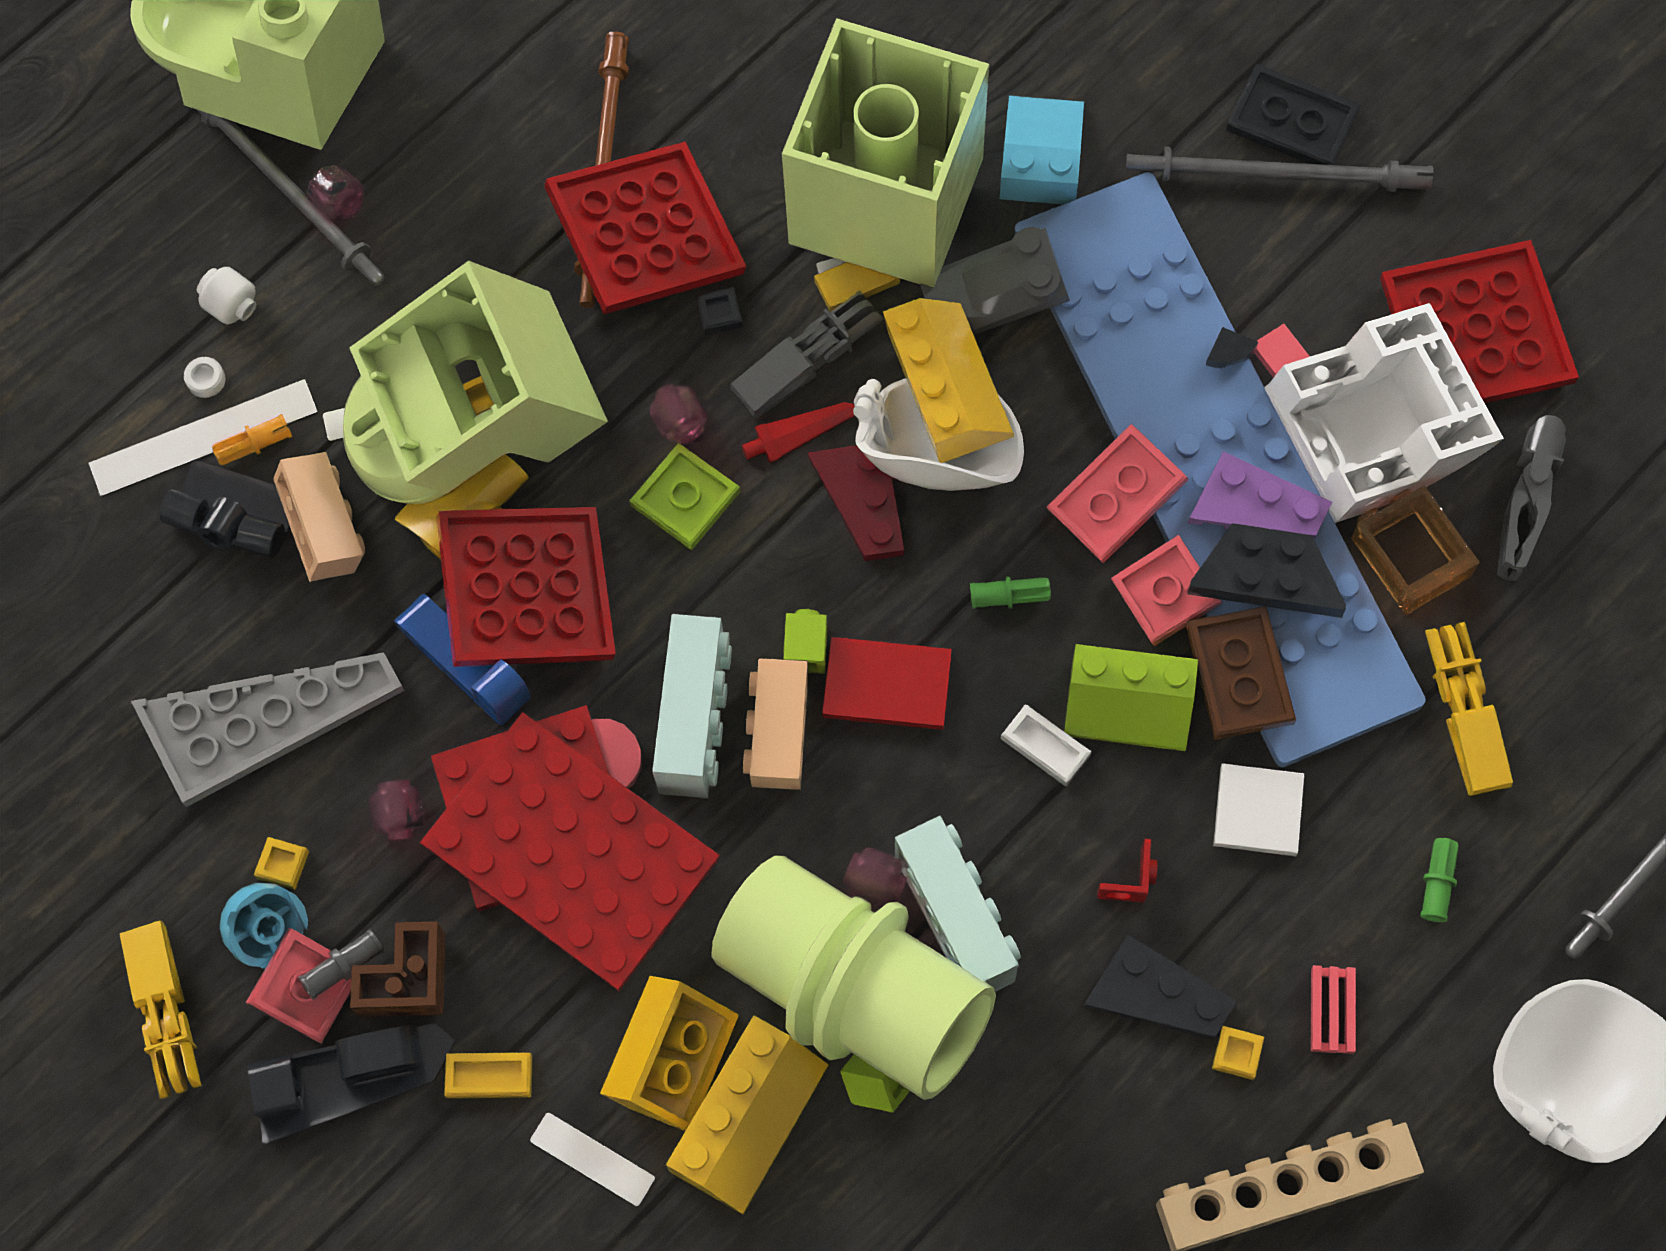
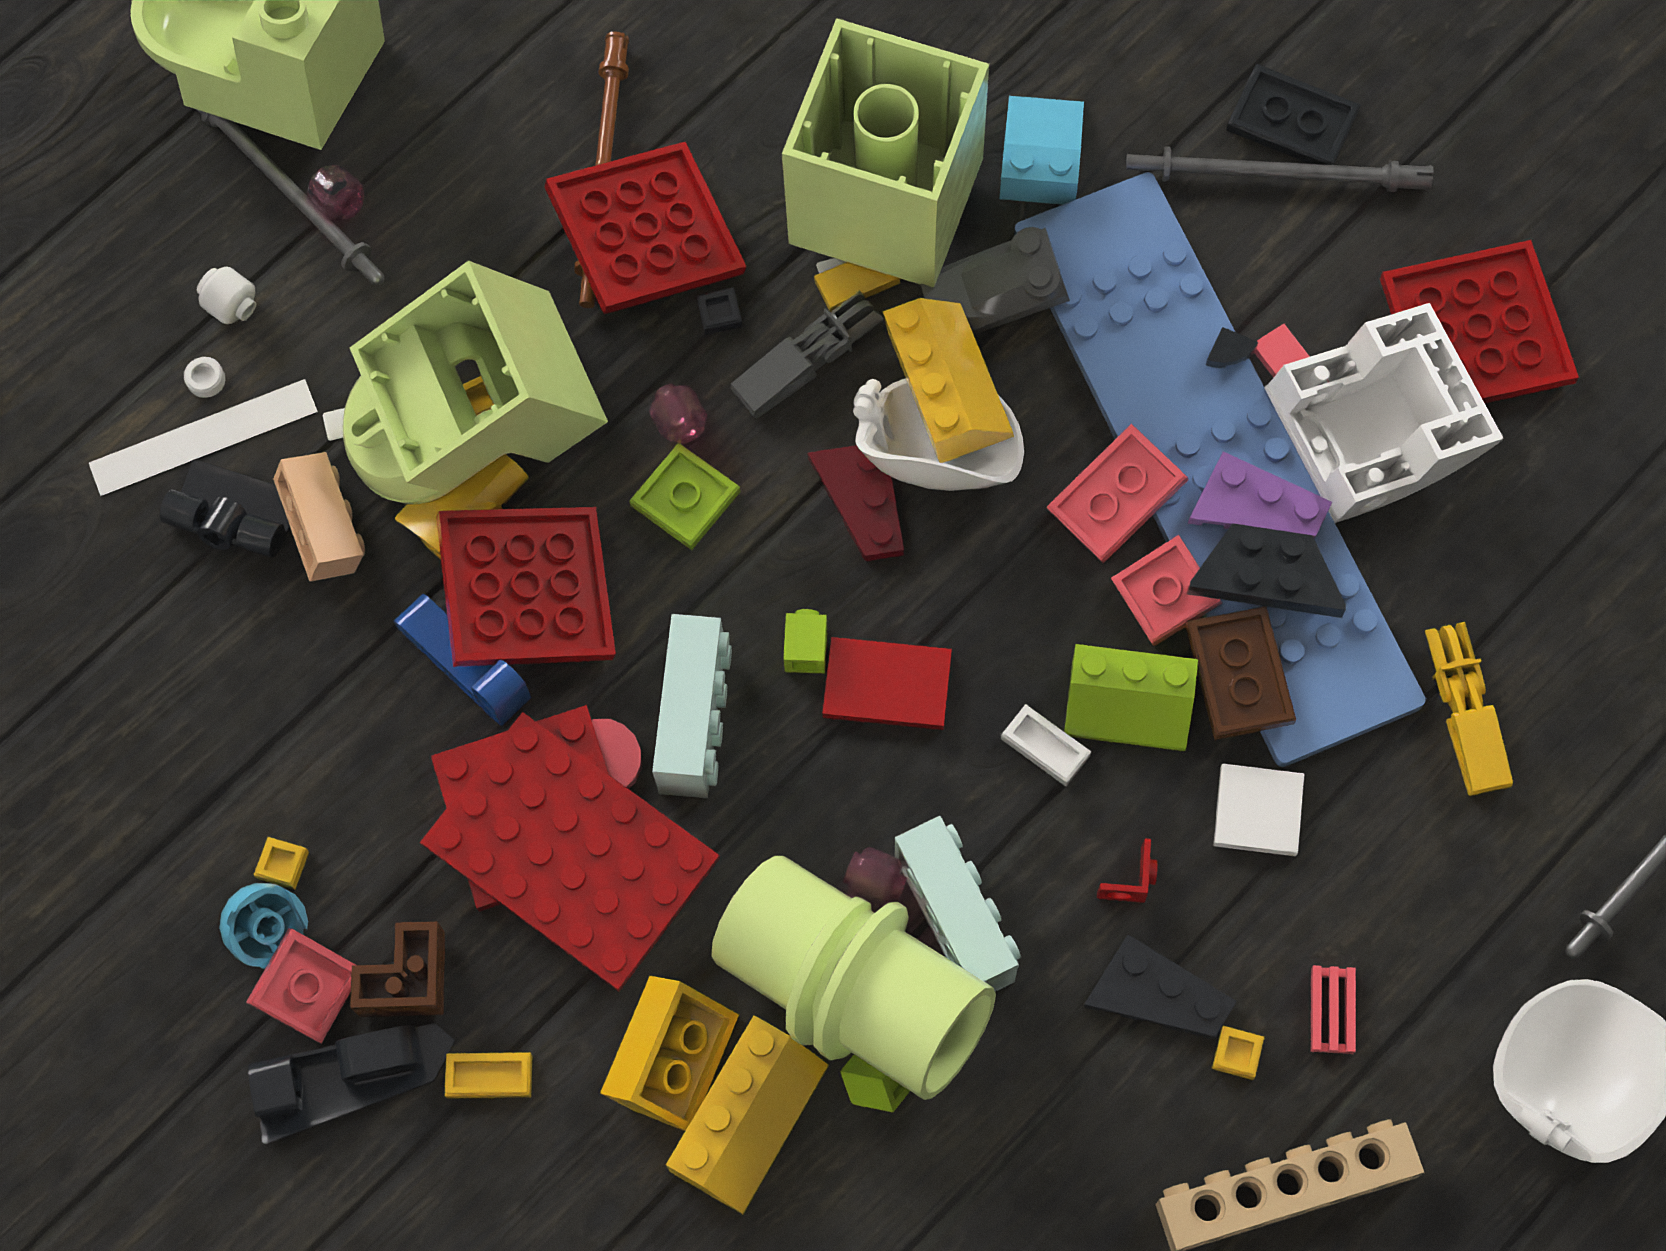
(157, 987): yellow arm -> none
(244, 724): light grey wing -> none
(251, 440): light orange axle -> none
(340, 964): dark grey pin -> none
(396, 809): clear pink head -> none
(592, 1159): white sticker -> none
(777, 724): light nougat brick -> none
(787, 434): red bar -> none
(1009, 592): bright green axle -> none
(1440, 880): bright green axle -> none
(1461, 559): clear orange window -> none
(1541, 461): dark grey arm -> none

